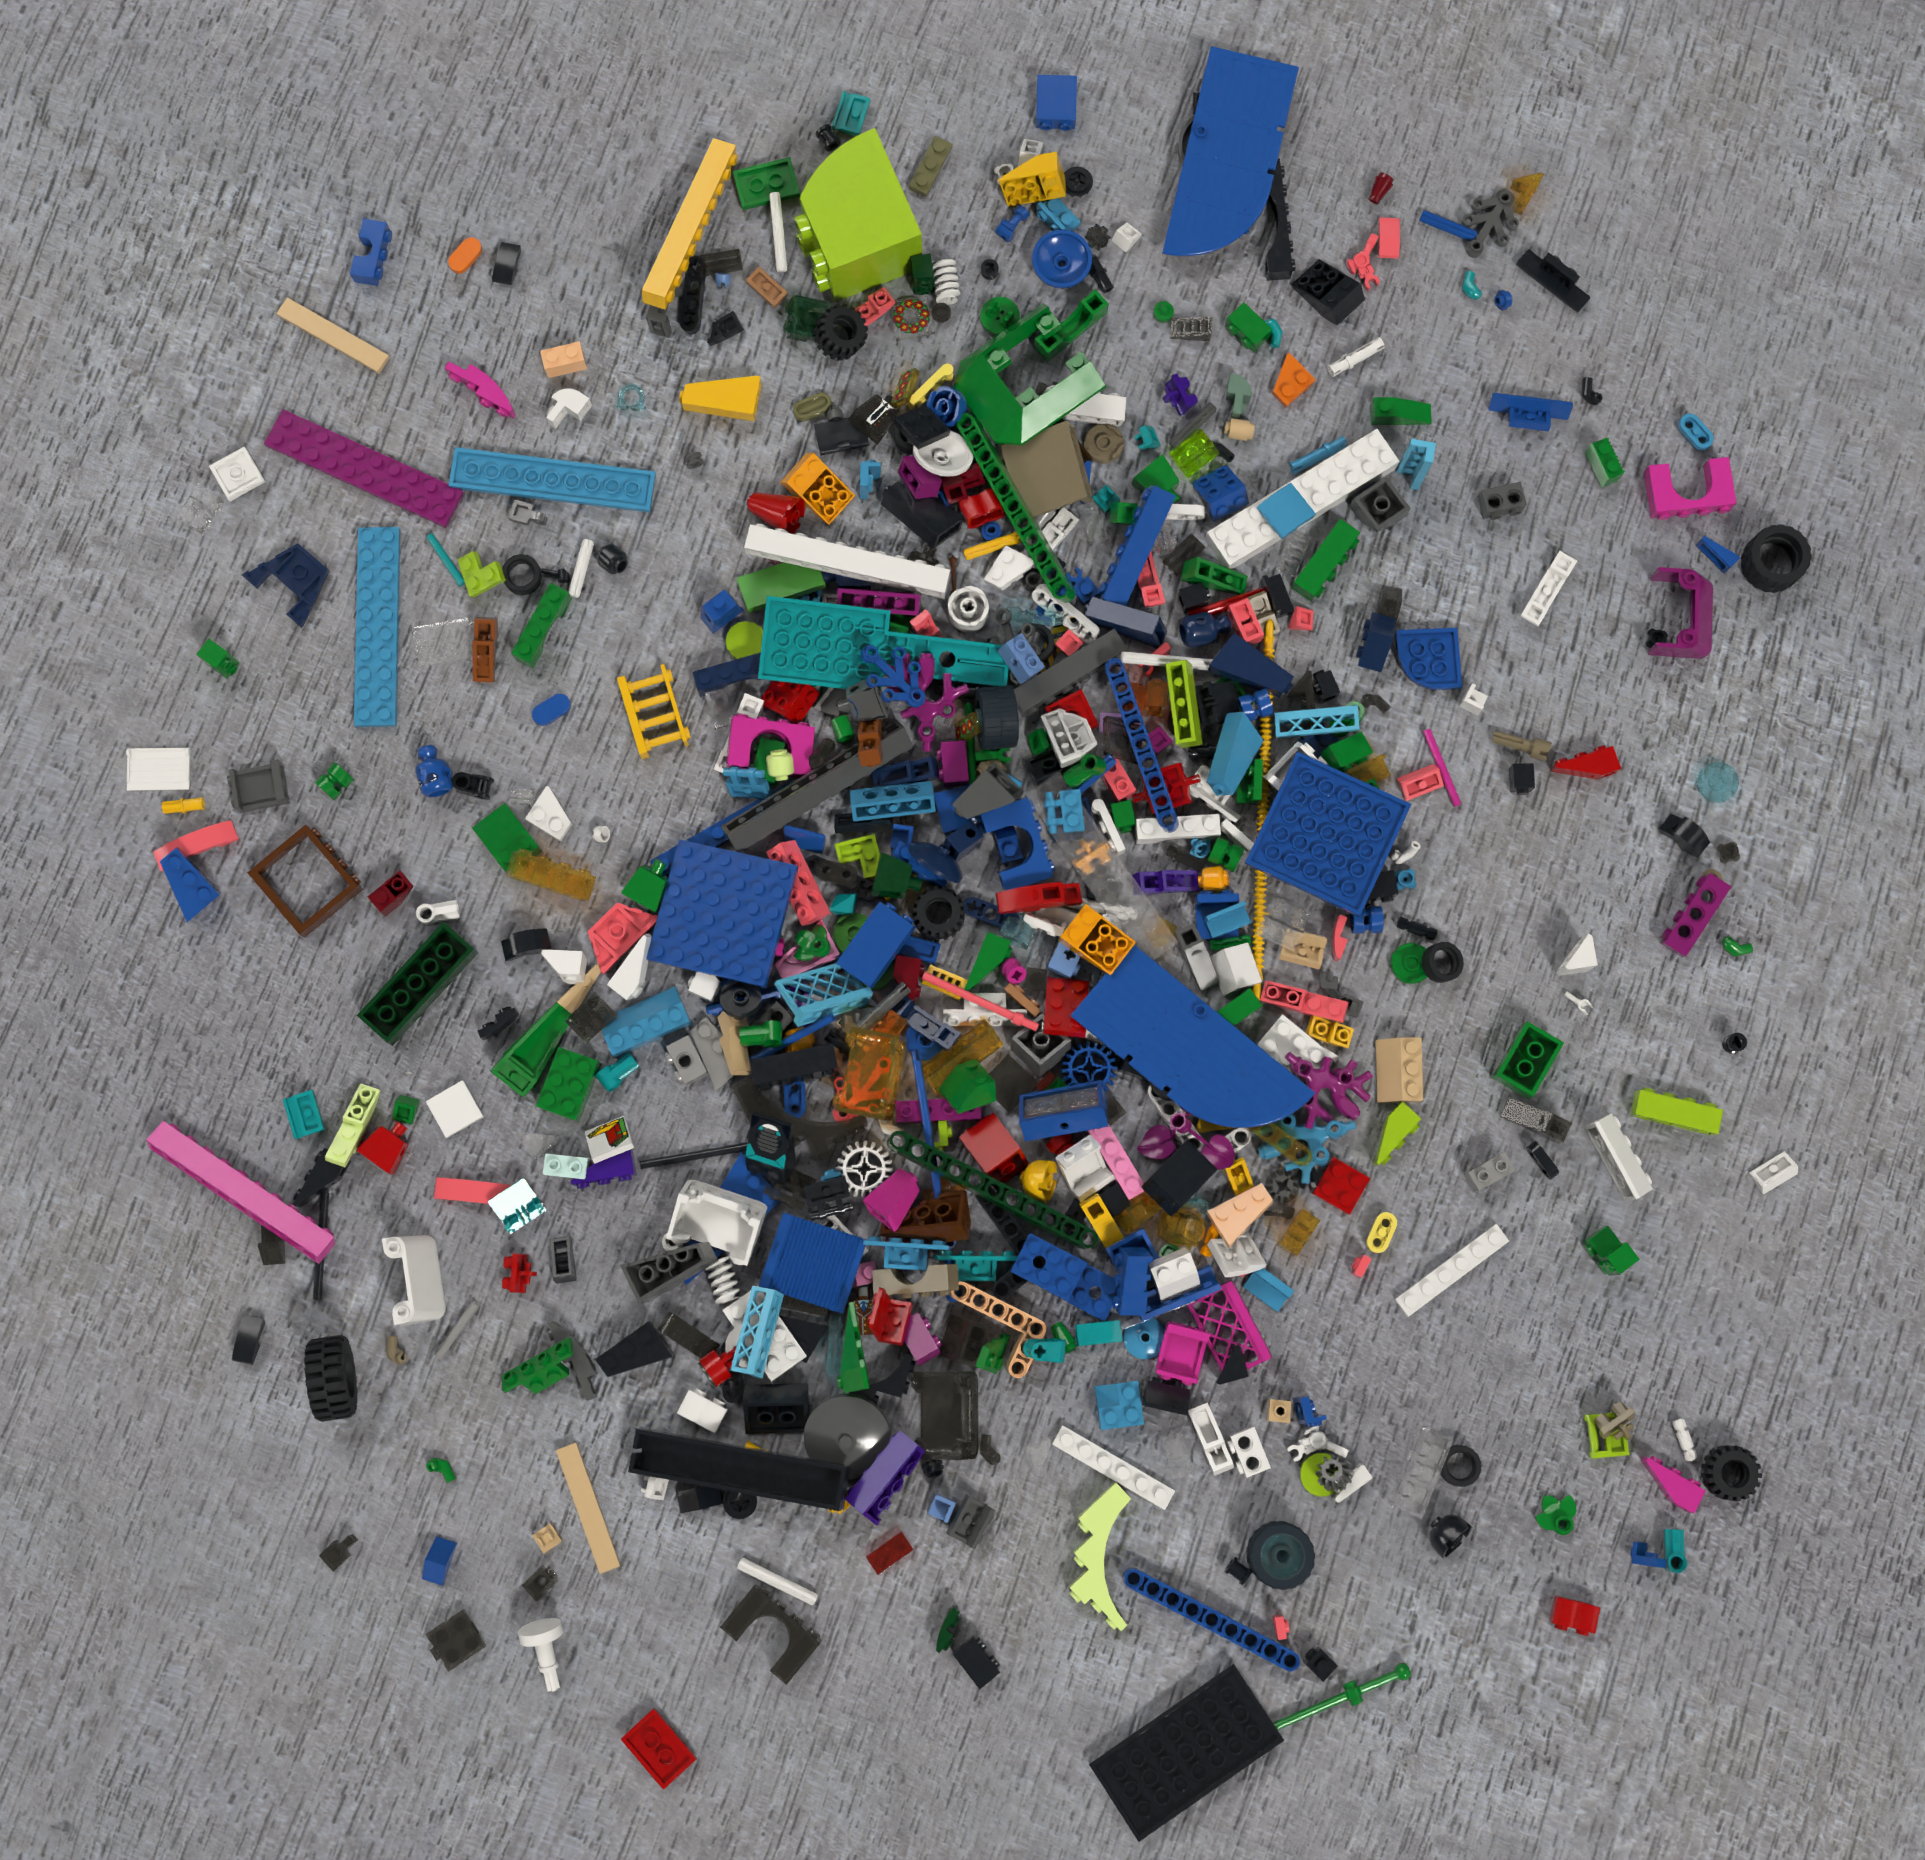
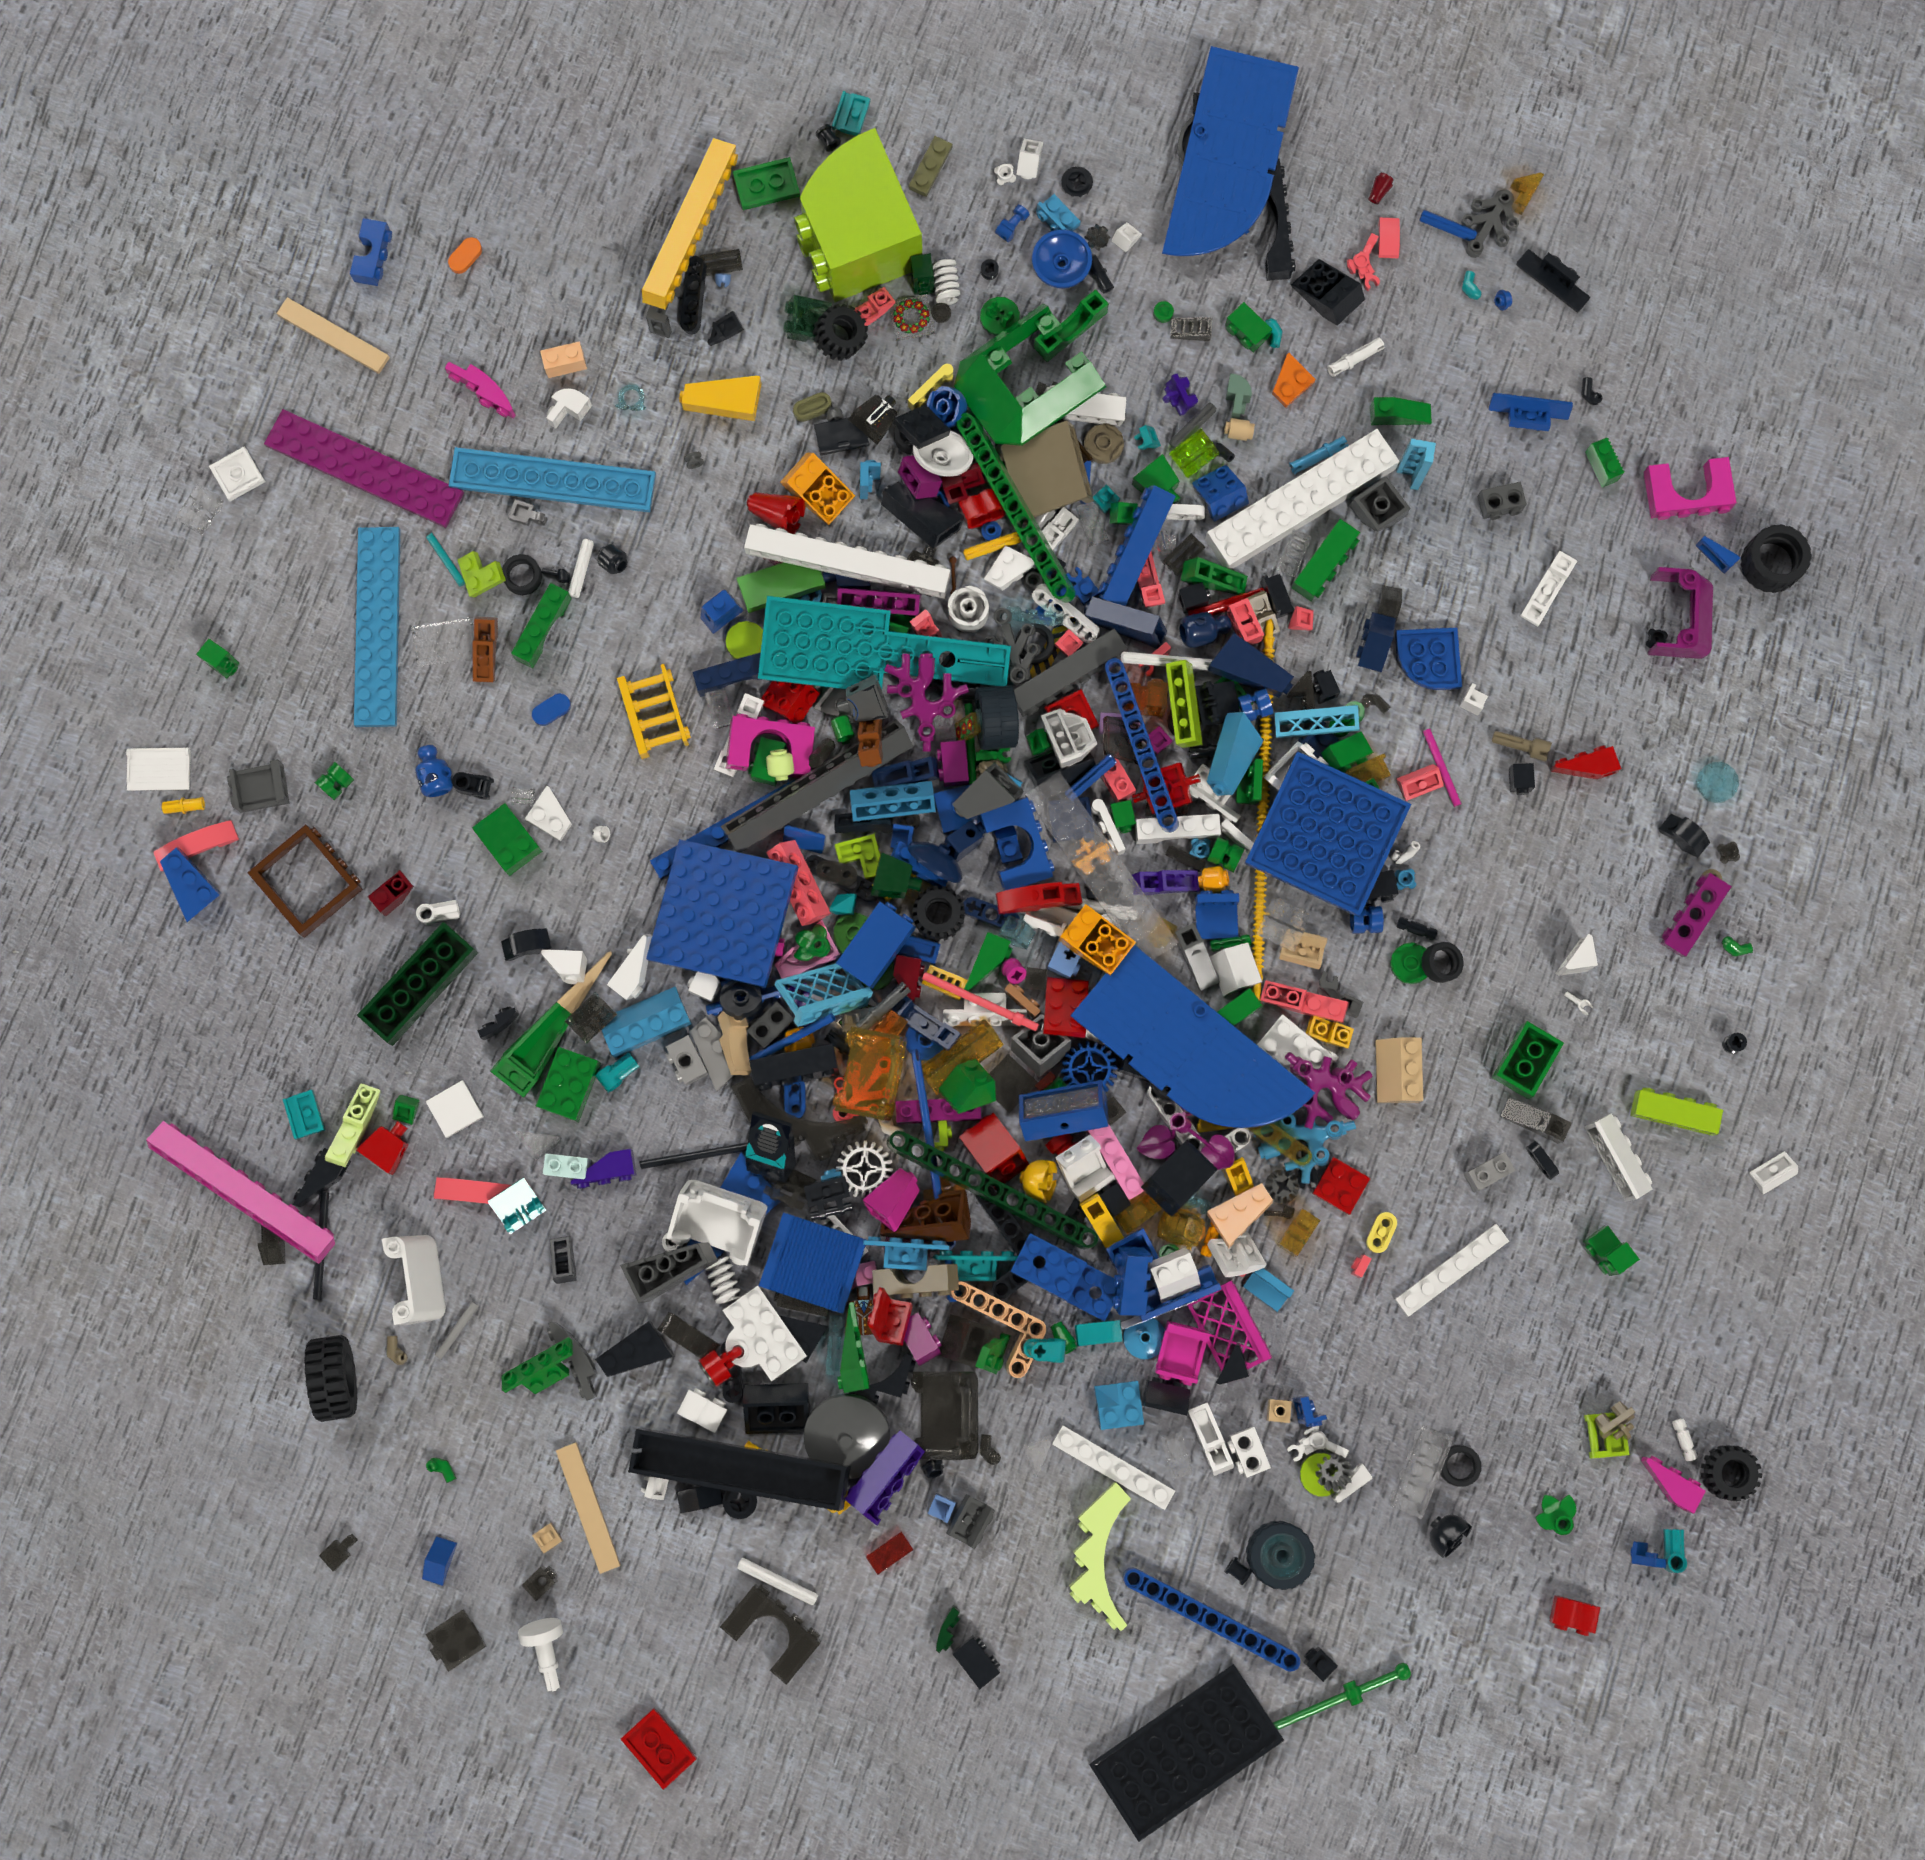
(247, 1339): black slope -> none
(298, 572): dark blue wing -> none
(505, 263): black slope -> none
(520, 1273): red hips -> none
(550, 876): clear yellow brick -> none
(609, 1139): tile -> none
(618, 933): coral wing -> none
(648, 885): green torso -> none
(747, 787): dark azure plate -> none
(764, 1332): medium azure fence -> none
(766, 287): medium nougat plate -> none
(767, 1034): green piece -> none
(778, 232): white axle -> none
(896, 677): blue plant -> none
(905, 388): clear yellow tile -> none
(1021, 658): medium blue brick -> none
(1034, 181): yellow slope -> none
(1056, 102): blue panel -> none
(1071, 811): dark azure plate -> none
(1082, 771): green piece -> none
(1227, 920): dark azure panel -> none
(1280, 1626): coral plate -> none
(1286, 510): dark azure slope -> none
(1338, 942): coral slope -> none
(1395, 1128): lime slope -> none
(1697, 431): dark azure plate -> none

